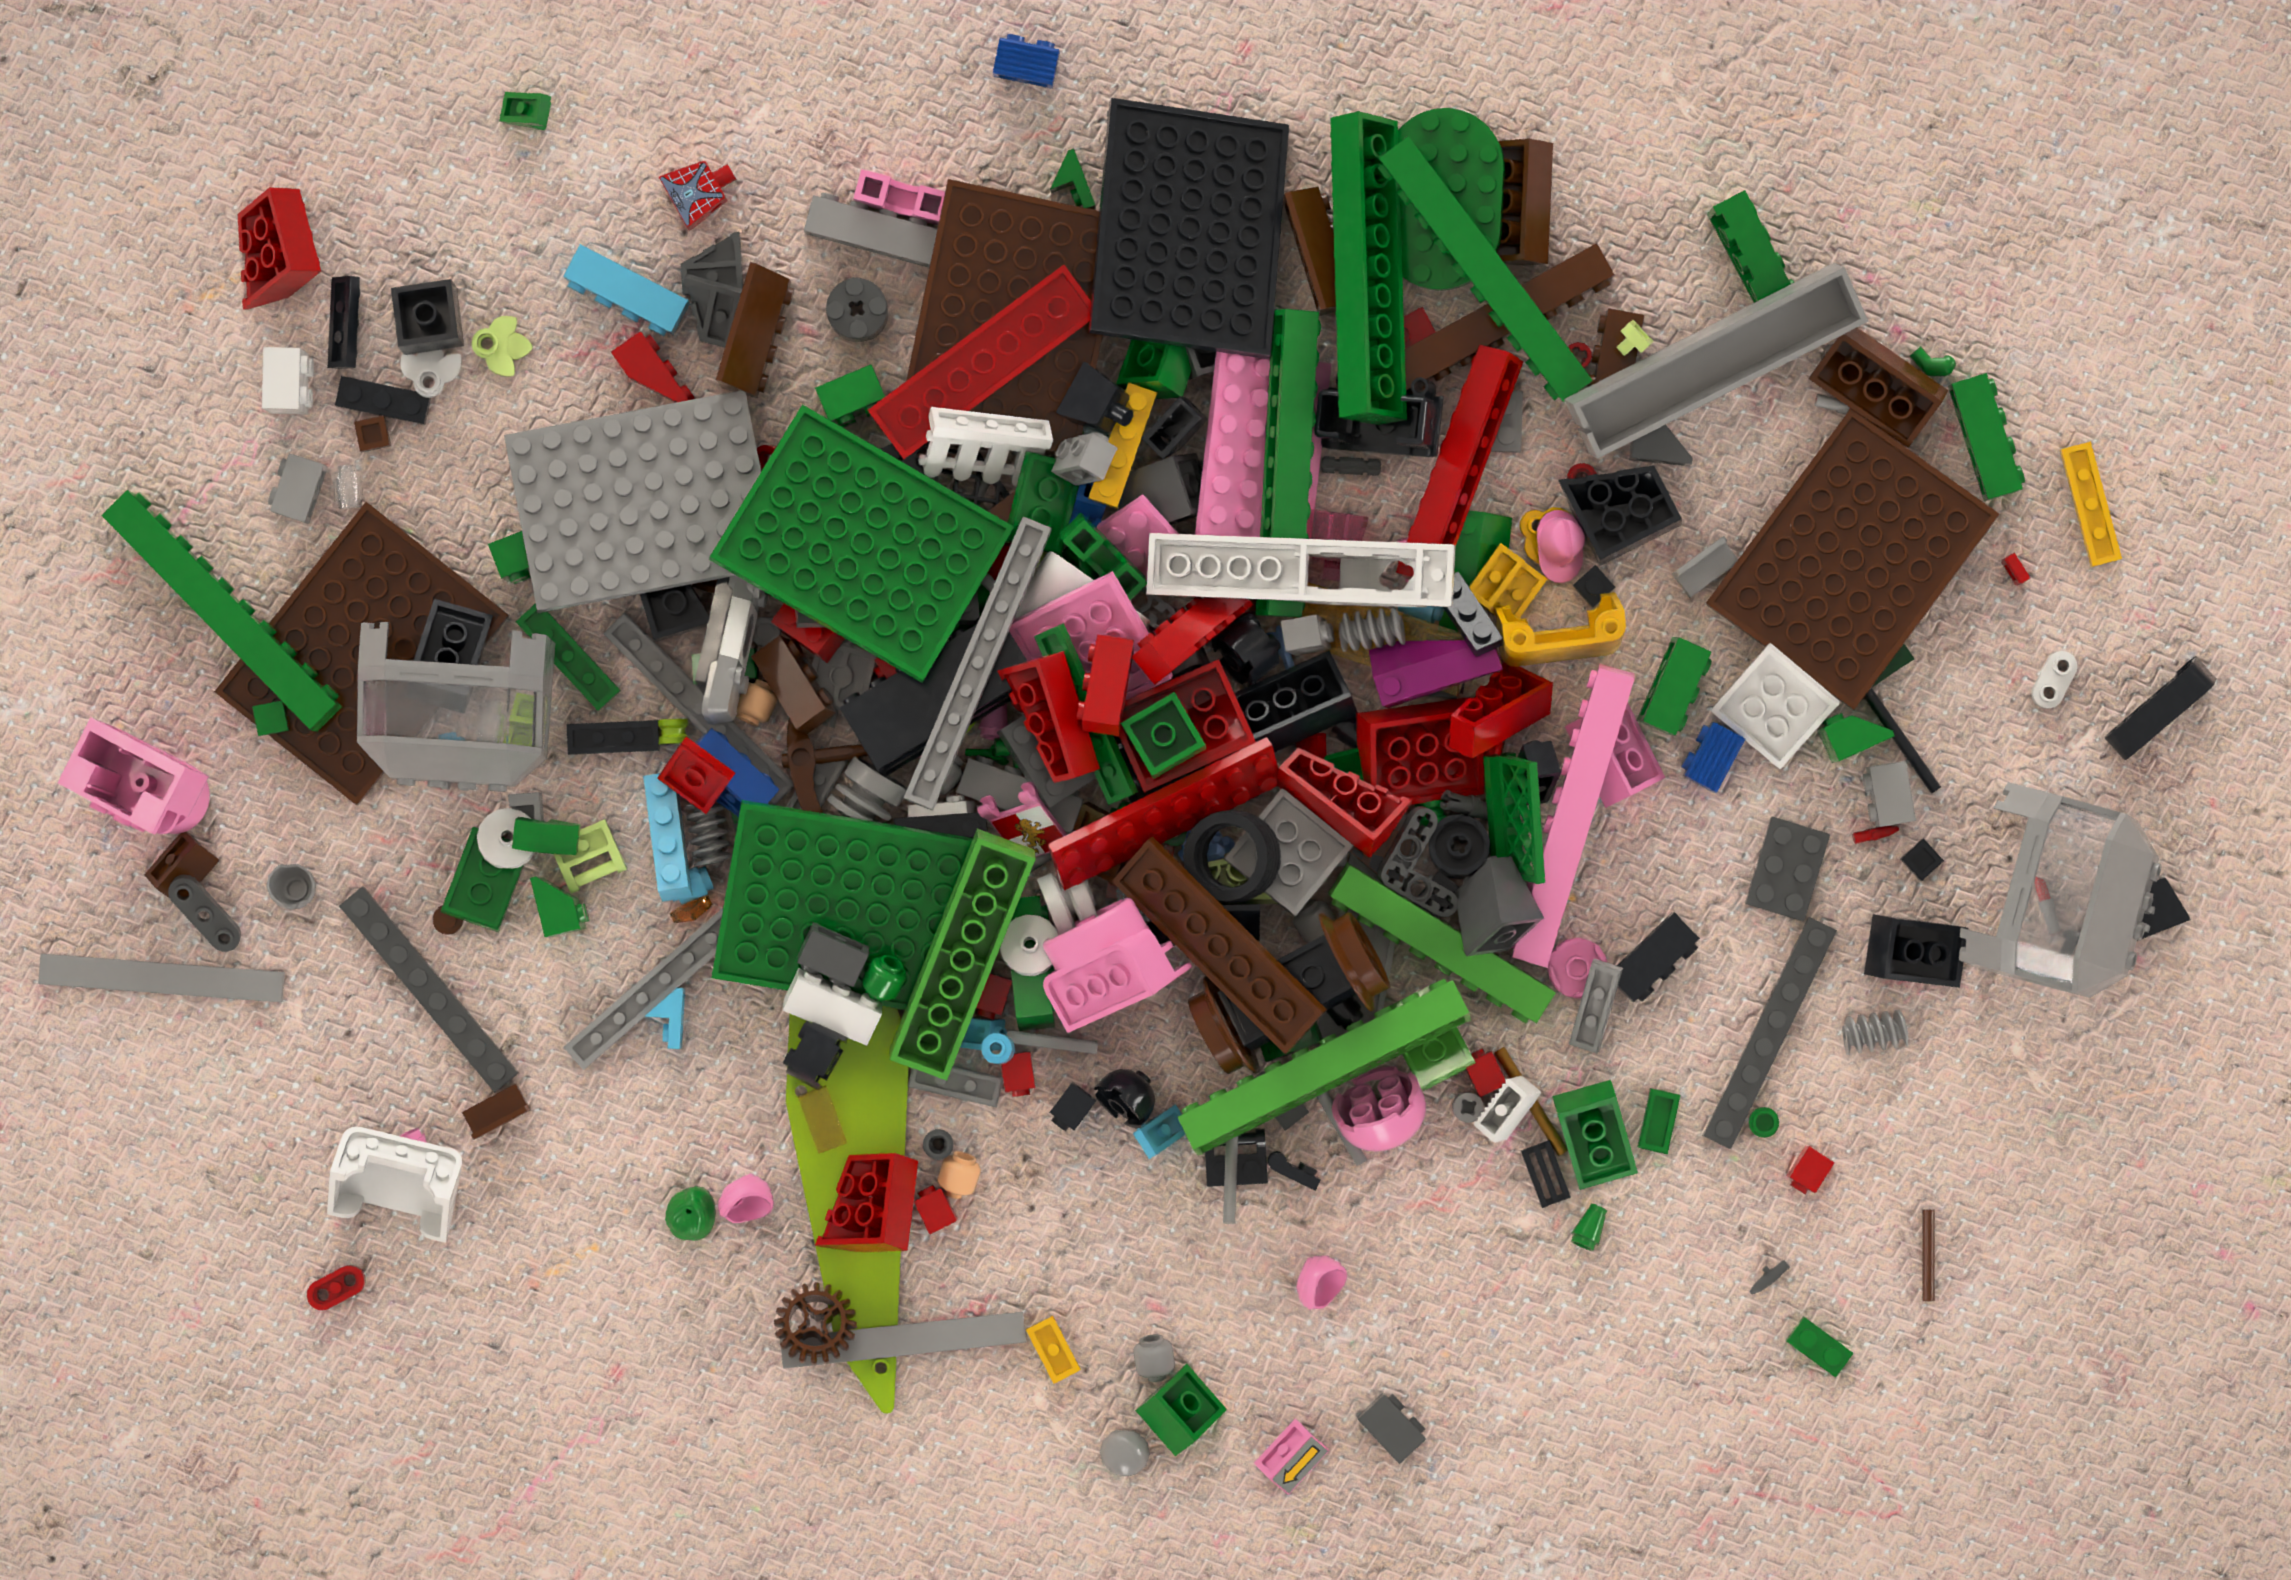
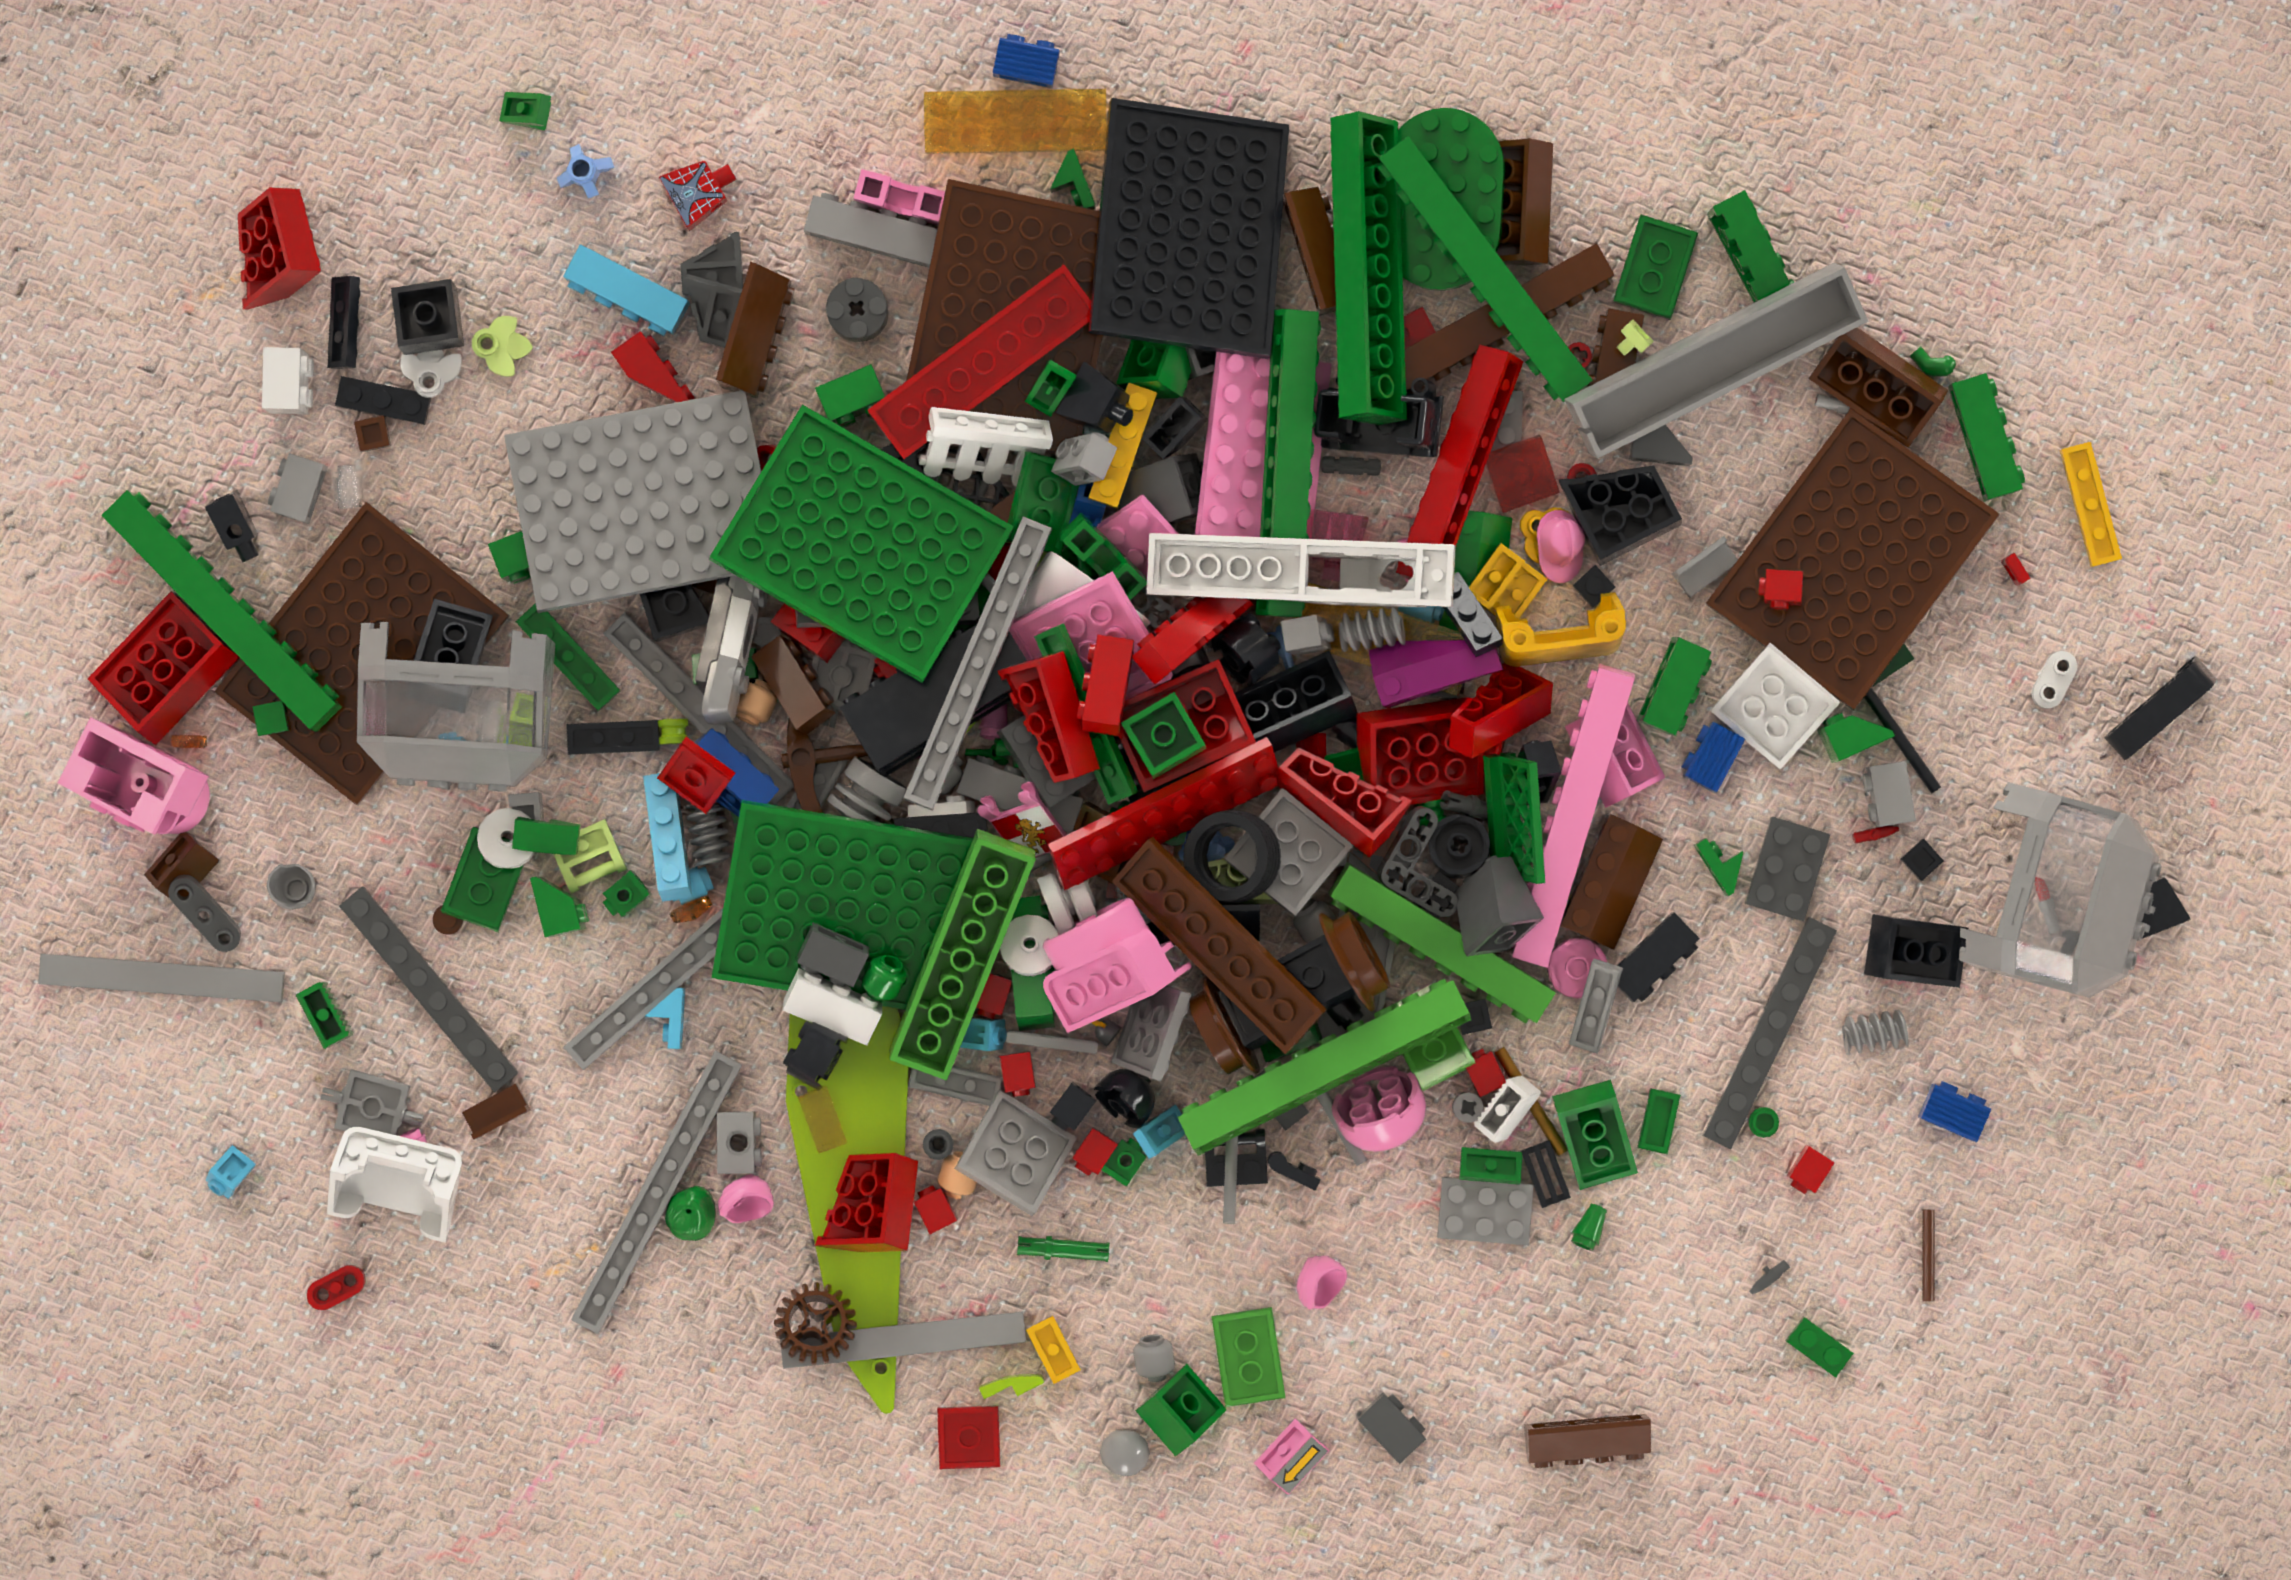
(163, 668): none -> red slope
(188, 741): none -> clear orange tile
(229, 1172): none -> medium azure bracket
(231, 511): none -> black torso
(324, 1014): none -> green brick
(372, 1104): none -> light grey plate
(584, 171): none -> light blue rock
(637, 894): none -> green brick
(656, 1192): none -> light grey plate
(728, 1159): none -> light grey brick
(968, 1437): none -> red tile
(1005, 1055): medium azure brick -> none
(1015, 121): none -> clear yellow plate
(1015, 1153): none -> light grey plate
(1021, 1383): none -> lime slope
(1050, 388): none -> green slope
(1063, 1248): none -> green pin
(1094, 1152): none -> red brick
(1106, 1031): none -> dark grey hinge
(1124, 1173): none -> green brick
(1152, 1032): none -> light grey plate
(1248, 1357): none -> bright green tile
(1479, 1017): none -> black plate
(1485, 1211): none -> light grey plate
(1490, 1165): none -> green plate
(1521, 474): none -> clear red plate
(1588, 1438): none -> reddish brown slope
(1611, 881): none -> reddish brown slope
(1655, 267): none -> green tile
(1723, 872): none -> green slope
(1781, 588): none -> red brick
(1954, 1112): none -> blue brick

